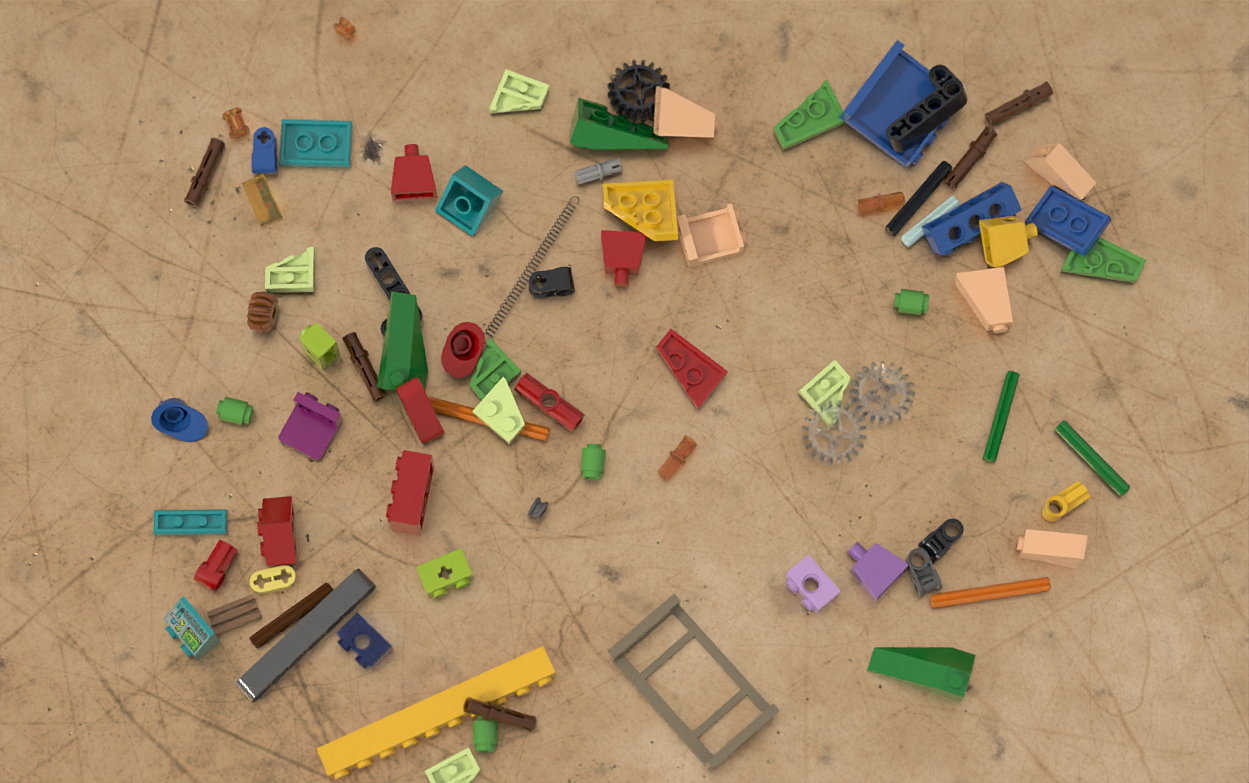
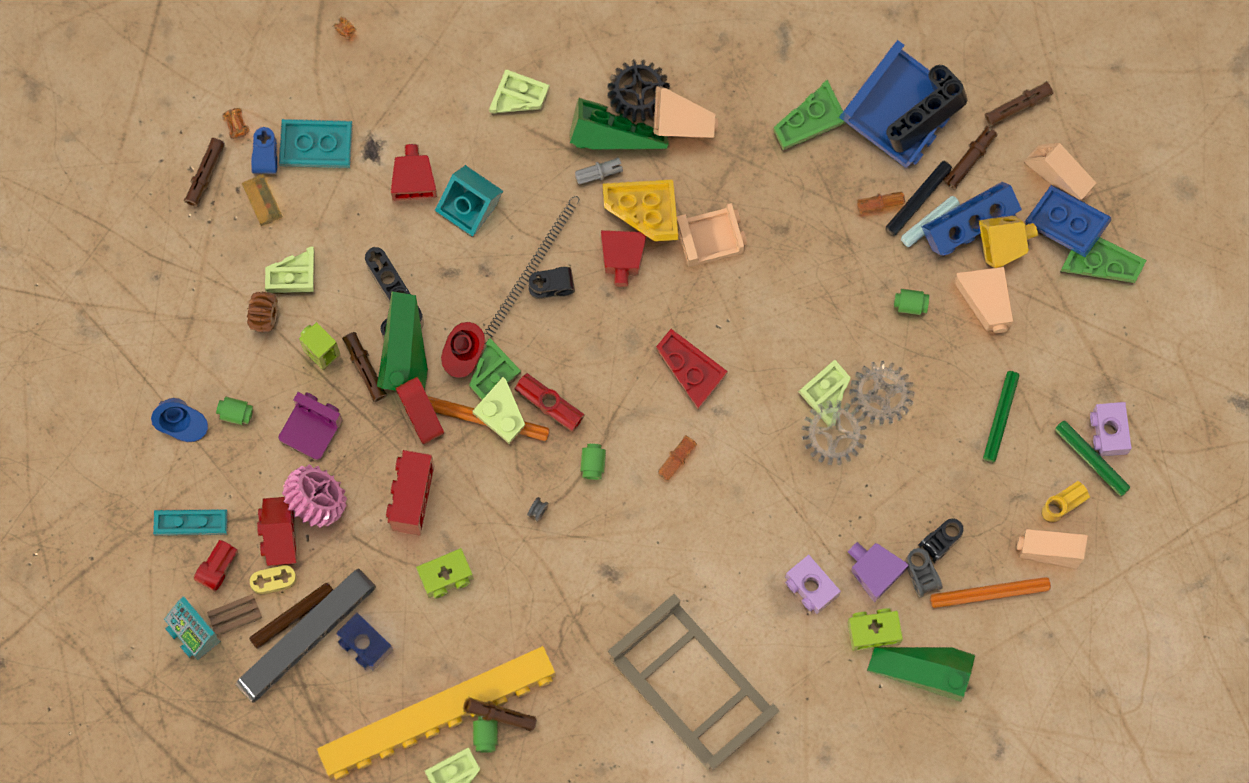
(314, 496): none -> bright pink gear
(887, 635): none -> lime brick
(1116, 416): none -> lavender brick

